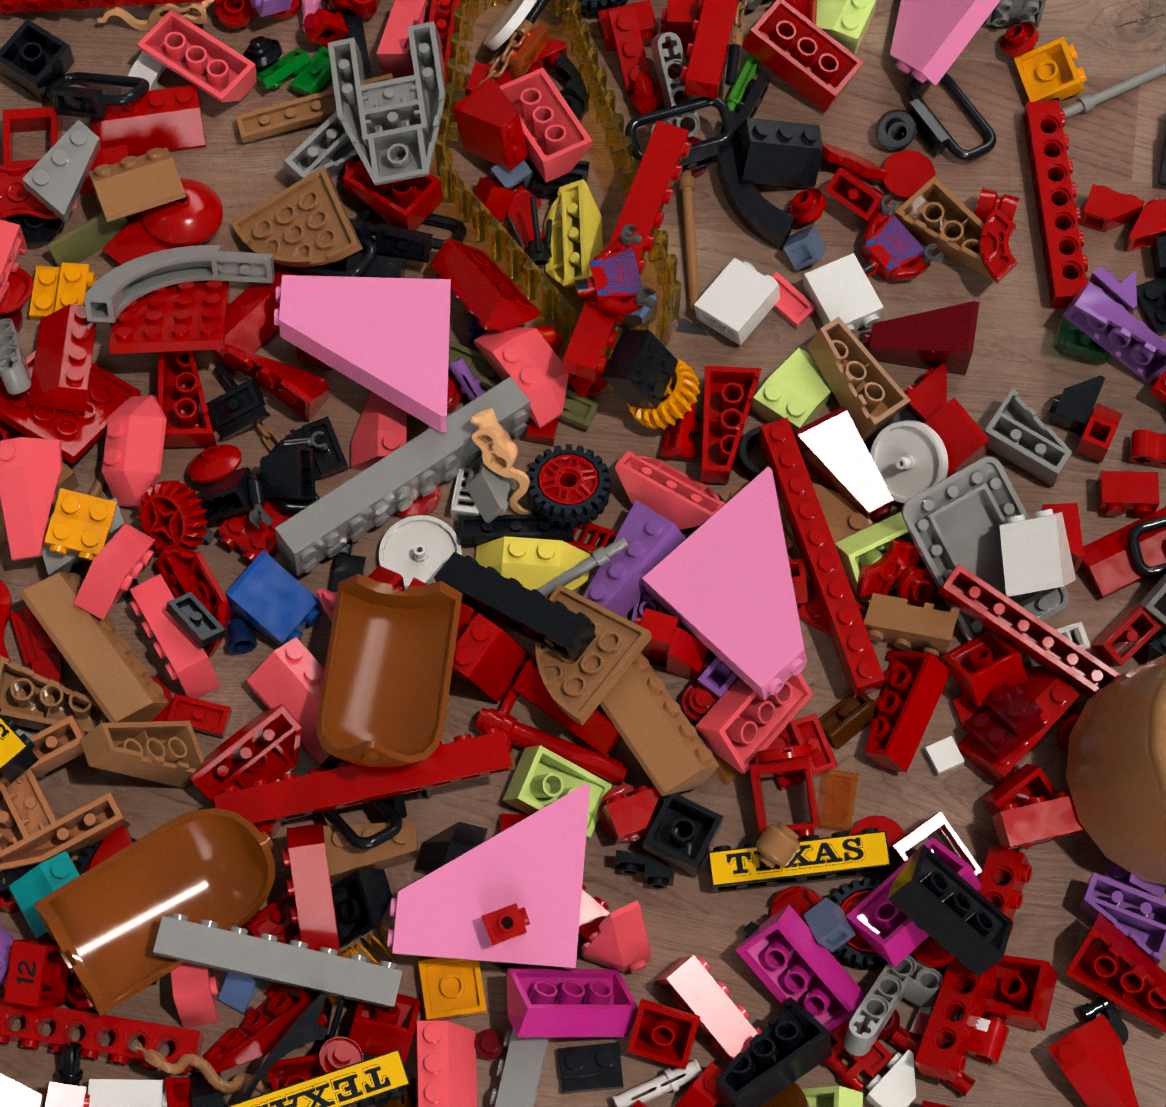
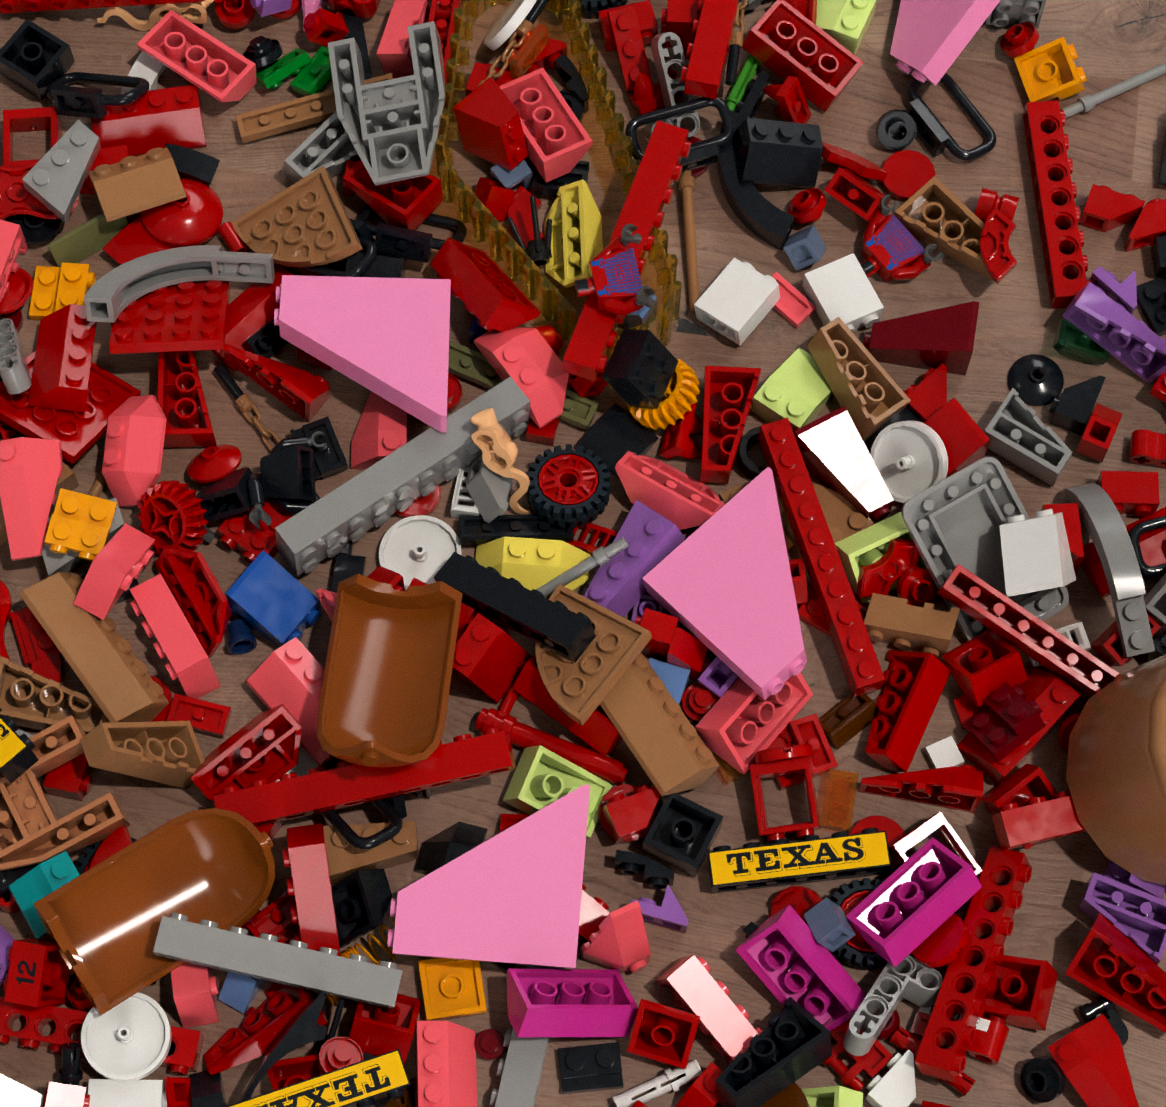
(70, 779): none -> red slope
(127, 1039): none -> white piece
(158, 1060): medium nougat animal -> none
(193, 163): none -> black slope
(195, 619): black plate -> none
(231, 238): none -> red piece
(238, 409): black plate -> none
(265, 341): none -> black slope
(459, 369): medium lavender pin -> none
(499, 934): red brick -> none
(615, 435): none -> black slope
(668, 915): none -> medium lavender slope
(673, 676): none -> medium blue slope
(777, 845): medium nougat head -> none
(791, 100): none -> red tile
(942, 787): none -> red wedge
(951, 911): black slope -> none
(1032, 390): none -> black dish
(1042, 1079): none -> black plate
(1119, 563): none -> light grey arch

